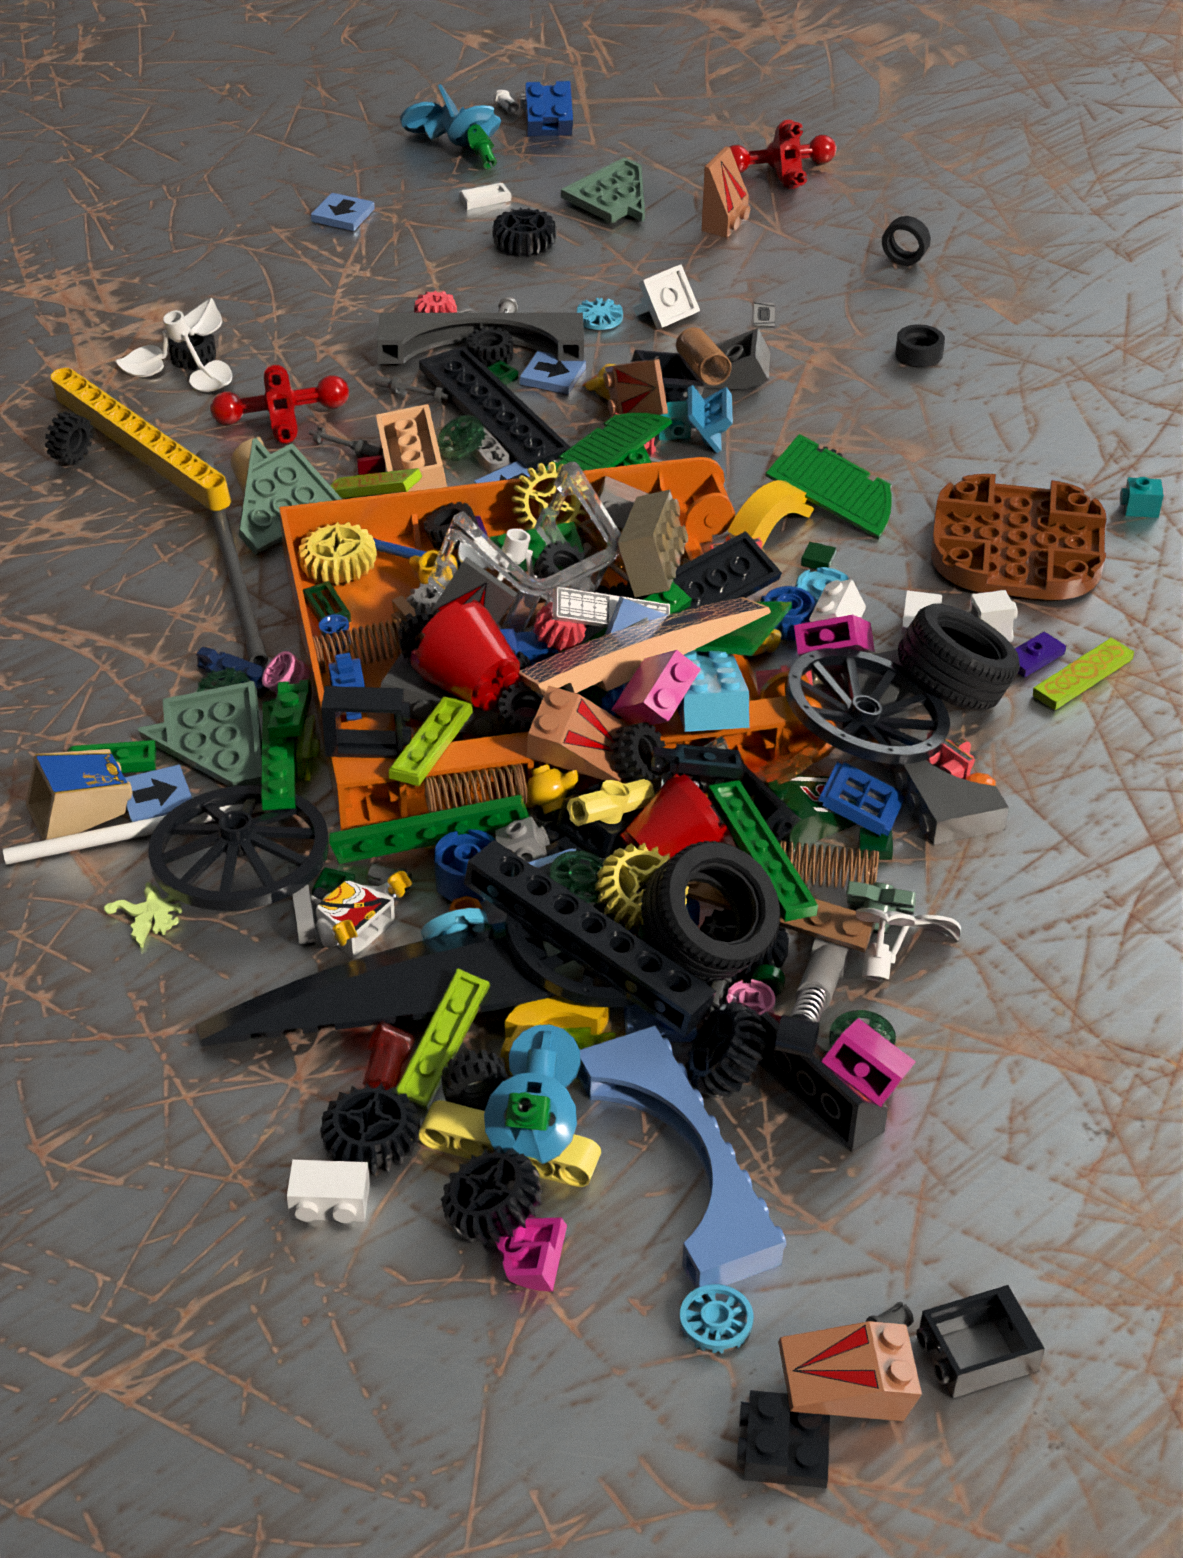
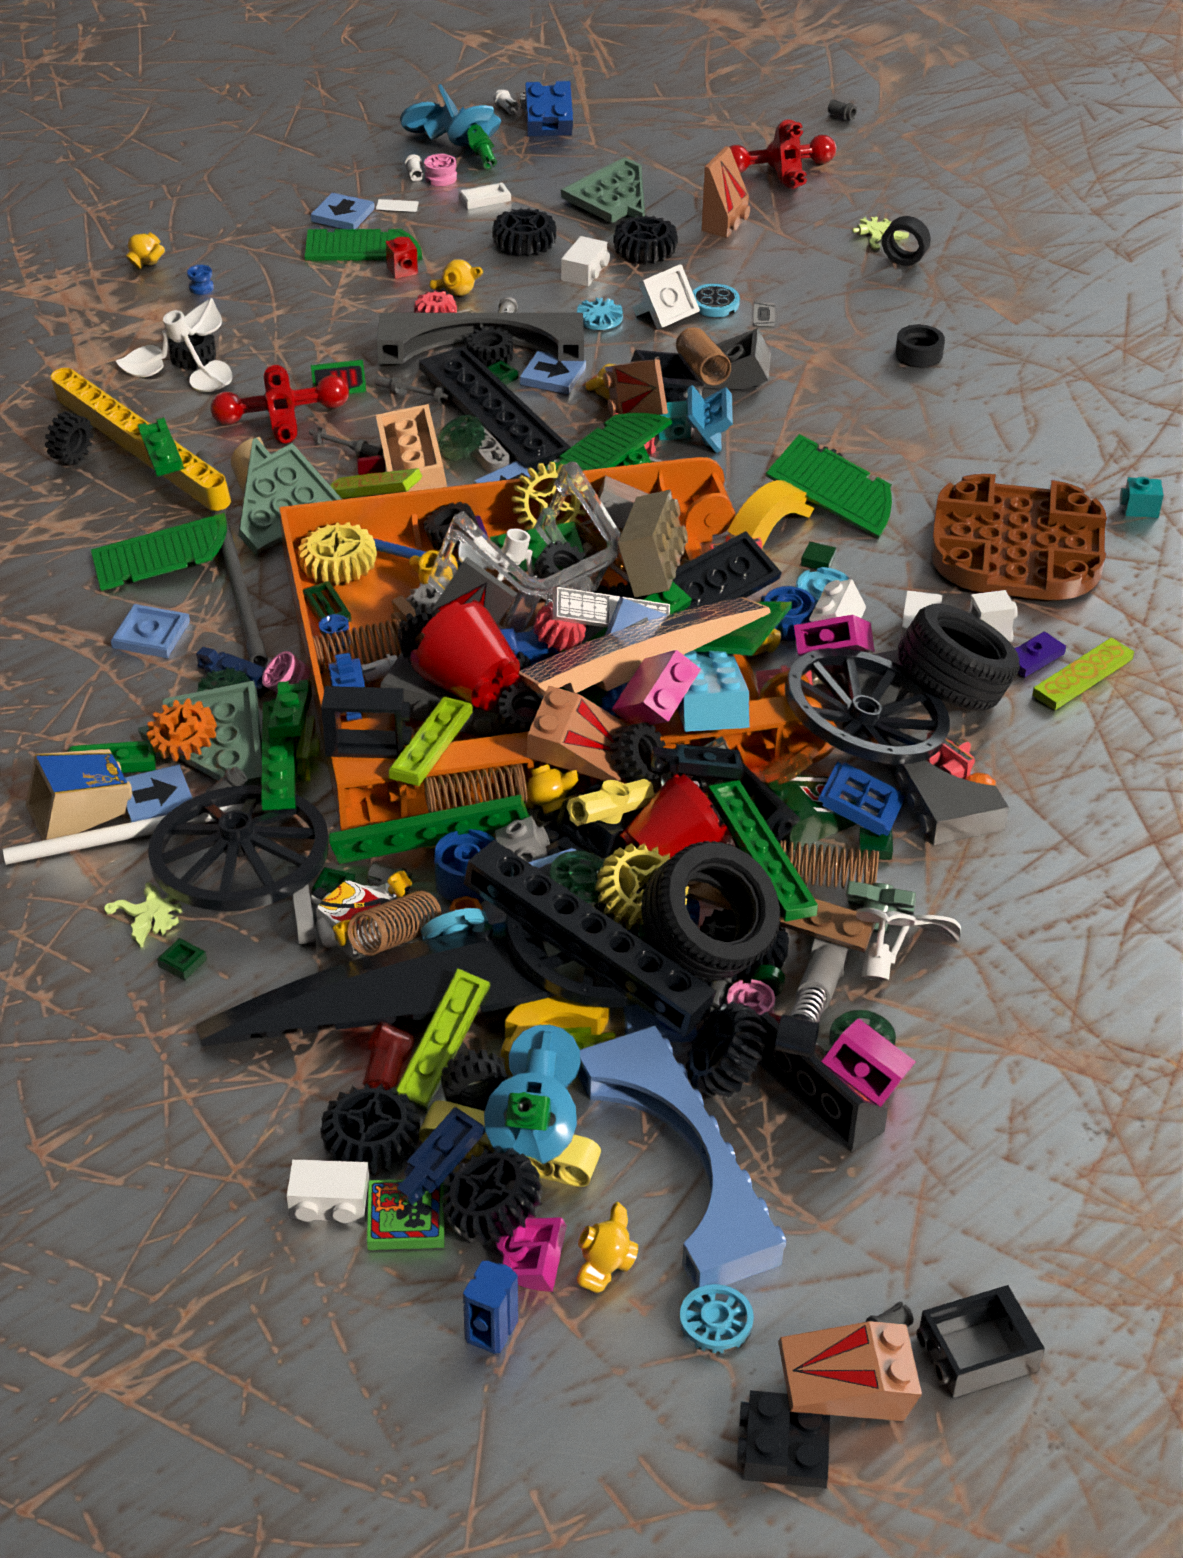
(144, 250): none -> yellow piece
(150, 631): none -> medium blue tile
(159, 551): none -> green piece
(160, 447): none -> green plate
(181, 729): none -> orange gear
(182, 959): none -> dark green tile
(200, 279): none -> blue wheel
(232, 778): none -> dark grey pin
(350, 371): none -> slope
(352, 244): none -> green piece
(378, 669): none -> white pin
(394, 905): none -> medium nougat piece
(397, 205): none -> white sticker
(401, 257): none -> red brick
(401, 1225): none -> tile
(413, 164): none -> white pin
(439, 1154): none -> dark blue hinge
(440, 169): none -> bright pink wheel
(457, 278): none -> yellow piece
(490, 1306): none -> blue brick
(584, 261): none -> white brick
(606, 1249): none -> yellow piece
(645, 239): none -> black gear
(716, 300): none -> tile
(847, 111): none -> dark grey pin
(876, 230): none -> yellowish green piece

